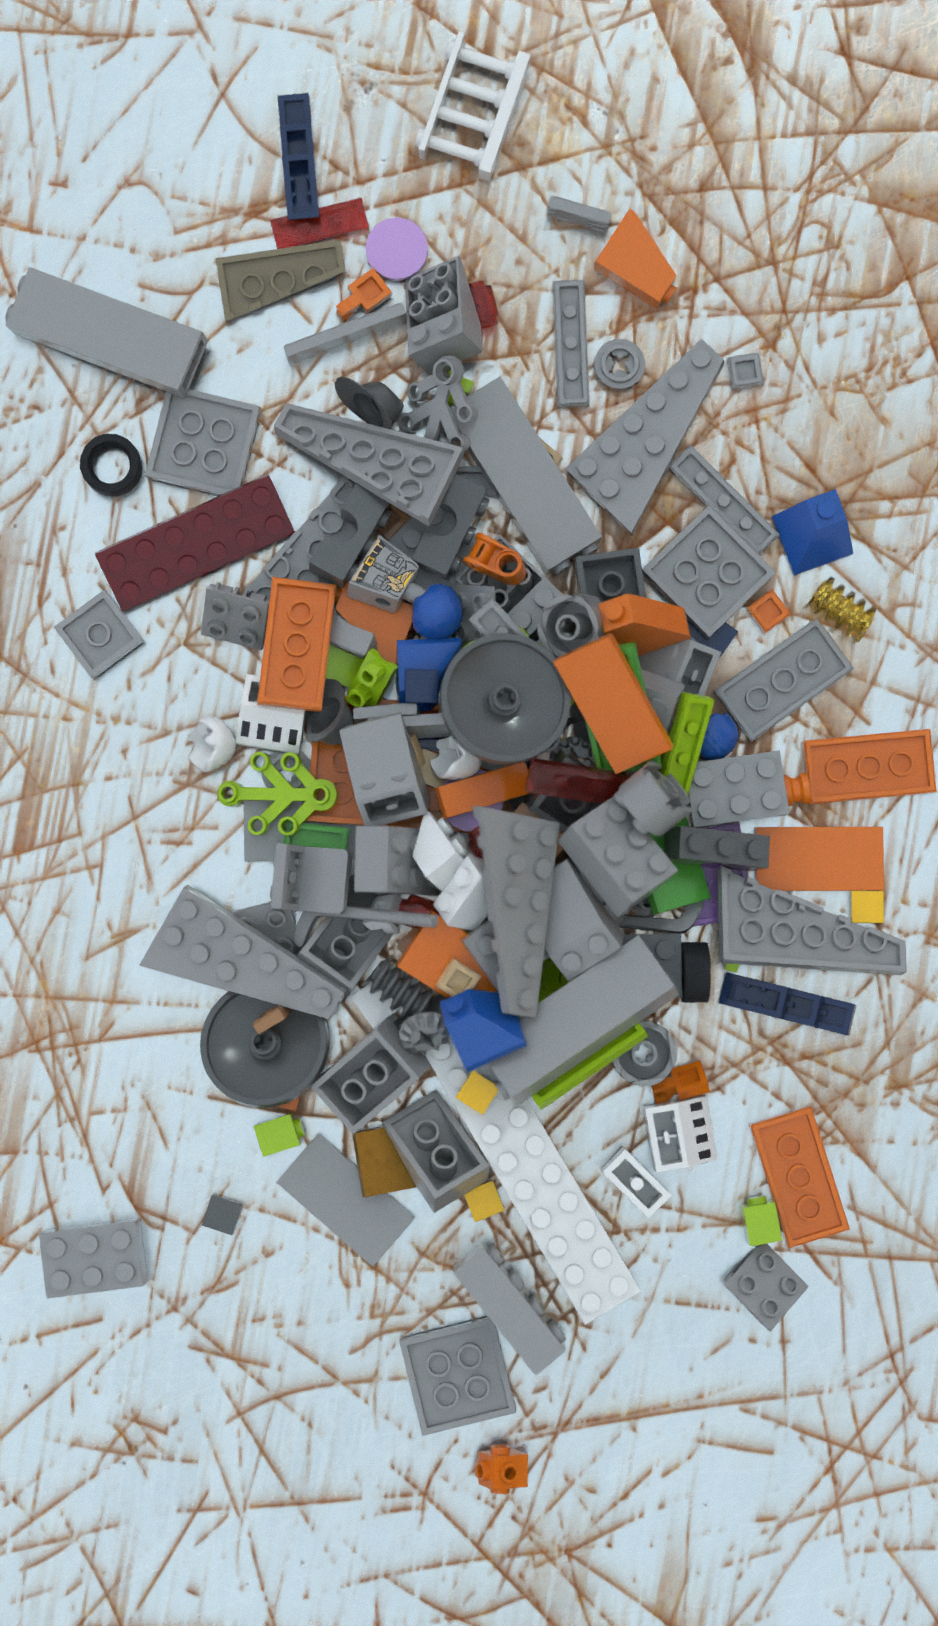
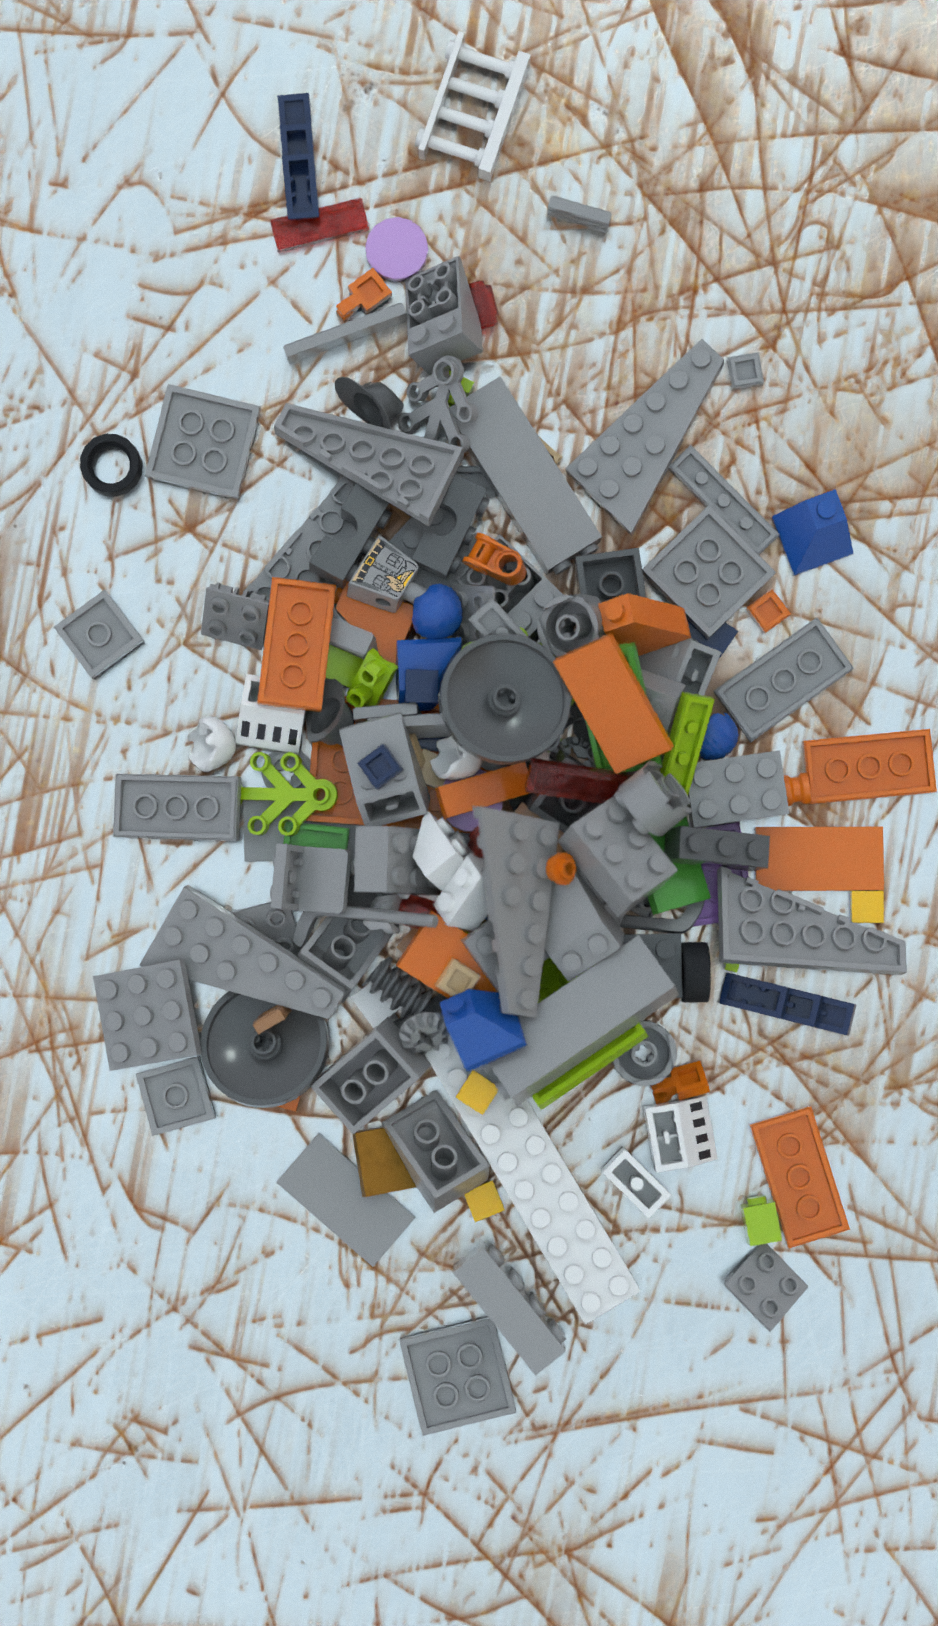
(93, 1257): light grey brick -> none
(106, 332): light grey brick -> none
(147, 1015): none -> light grey plate
(175, 1095): none -> light grey plate
(177, 807): none -> light grey tile
(194, 542): dark red plate -> none
(222, 1214): dark grey tile -> none
(271, 275): dark tan wing -> none
(279, 1134): lime brick -> none
(380, 766): none -> dark blue tile
(502, 1469): orange brick -> none
(561, 868): none -> orange plate
(571, 343): light grey tile -> none
(619, 349): light grey gear -> none
(637, 262): orange slope -> none
(842, 608): clear yellow piece -> none

